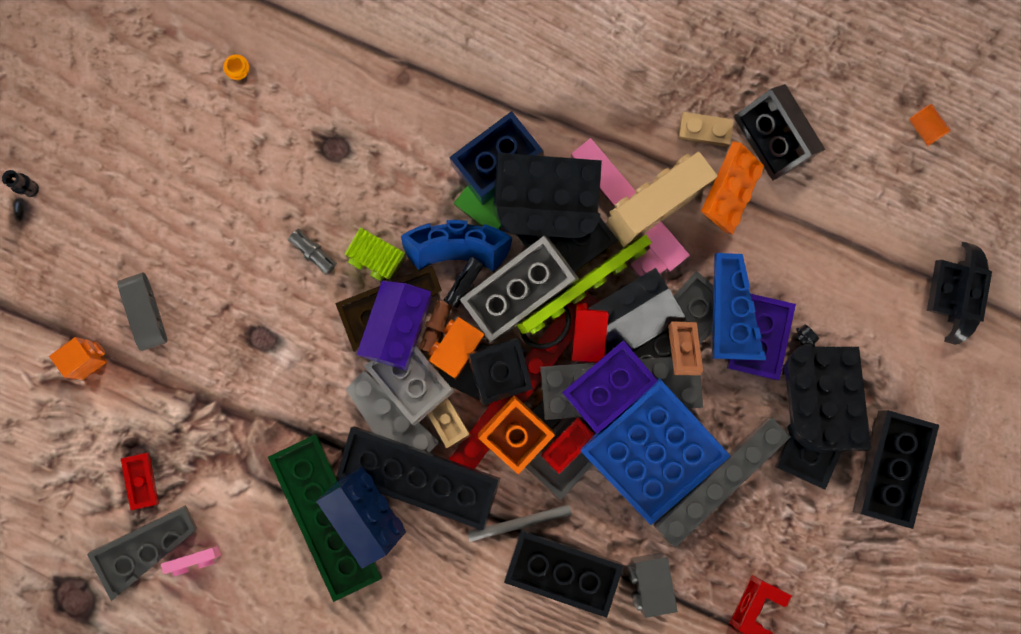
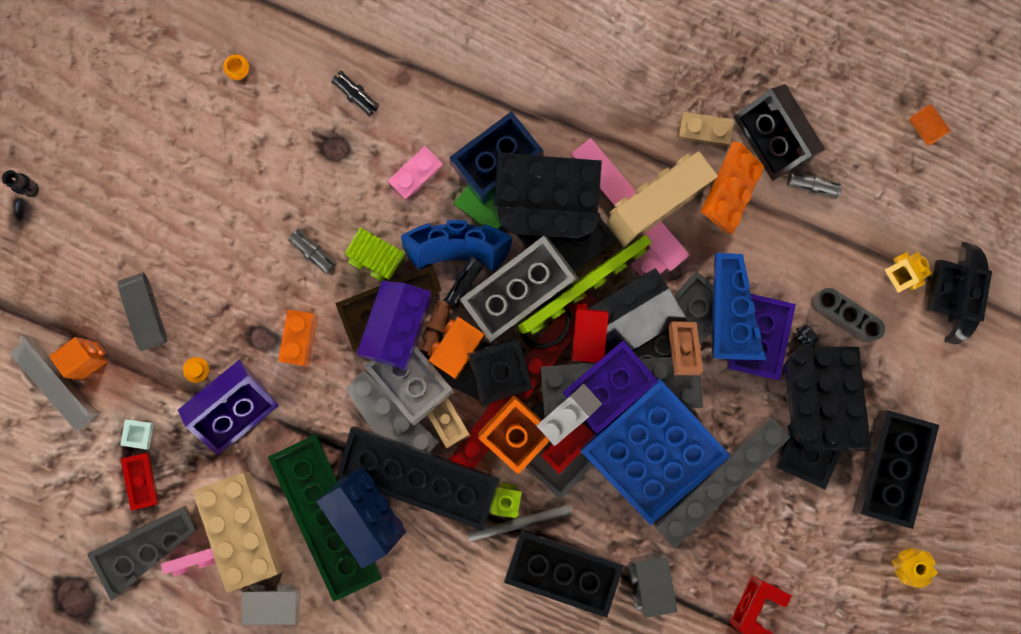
(56, 388): none -> light grey panel
(137, 434): none -> light aqua plate
(196, 369): none -> light orange plate
(227, 408): none -> dark purple slope
(237, 531): none -> tan brick
(271, 606): none -> light grey brick
(298, 338): none -> orange brick
(355, 93): none -> black pin
(415, 173): none -> bright pink plate
(507, 500): none -> lime bracket
(569, 414): none -> light grey brick
(814, 184): none -> flat silver pin
(860, 315): none -> dark grey beam
(907, 564): none -> yellow brick
(908, 271): none -> yellow brick

